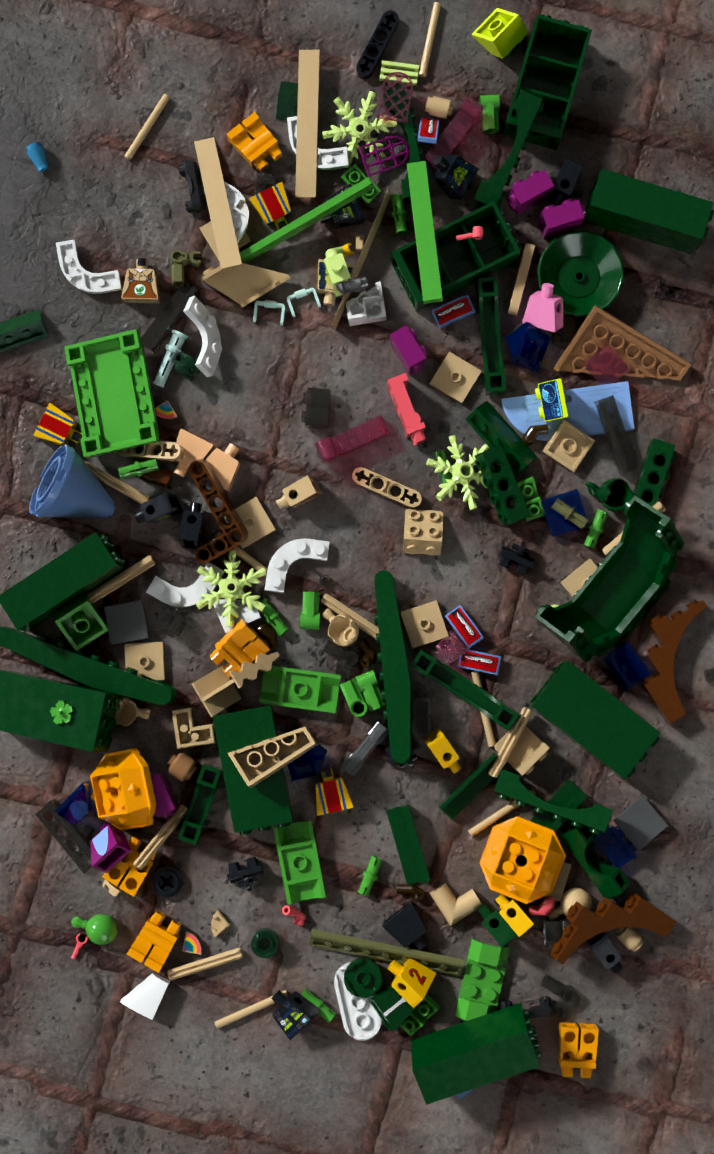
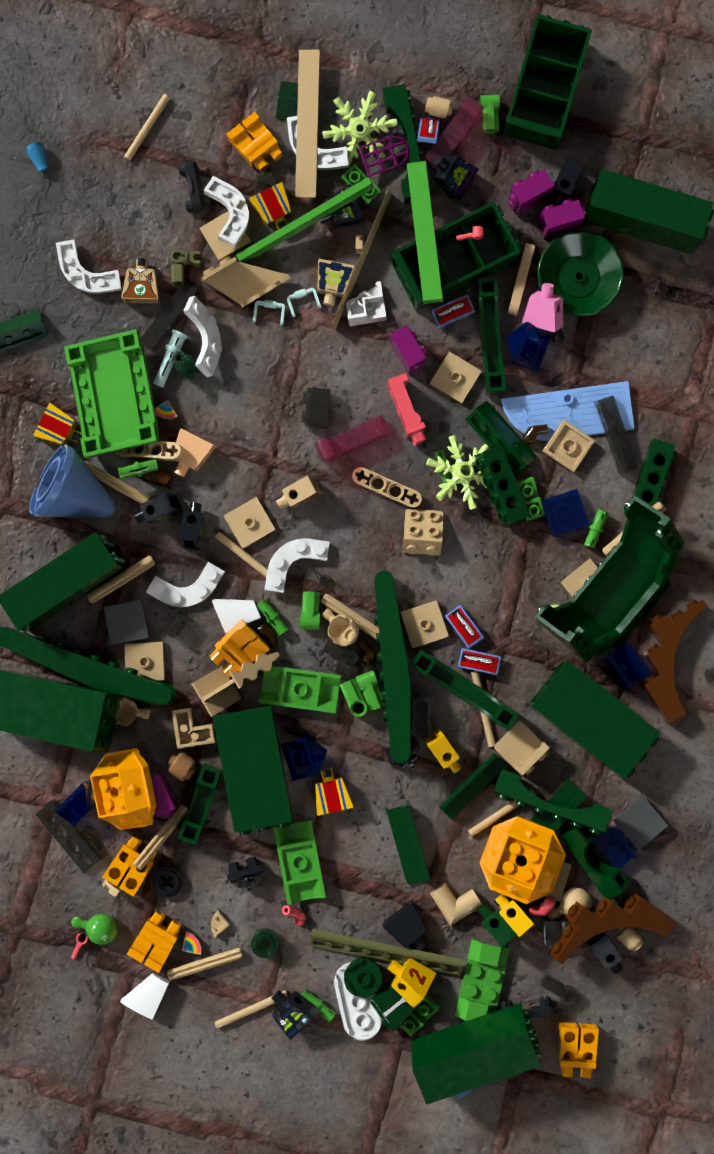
(62, 712): bright green plant -> none
(80, 621): bright green brick -> none
(108, 848): magenta torso -> none
(217, 203): tan sticker -> none
(218, 512): reddish brown beam -> none
(224, 465): light nougat torso -> none
(231, 596): yellowish green piece -> none
(267, 757): tan wedge -> none
(339, 273): yellowish green torso -> none
(370, 875): bright green pin -> none
(374, 43): black beam -> none
(374, 738): dark grey axle -> none
(389, 64): yellowish green tile -> none
(394, 105): clear pink window -> none
(399, 213): bright green pin -> none
(410, 889): dark brown arm -> none
(429, 40): tan bar -> none
(450, 648): clear pink brick -> none
(501, 32): neon yellow slope -> none
(510, 742): tan axle -> none
(524, 561): black hips -> none
(527, 106): dark green arch -> none
(552, 400): slope -> none
(569, 513): olive axle -> none
(606, 366): clear pink piece -> none
(612, 493): dark green hair -> none
(637, 351): medium nougat wing -> none

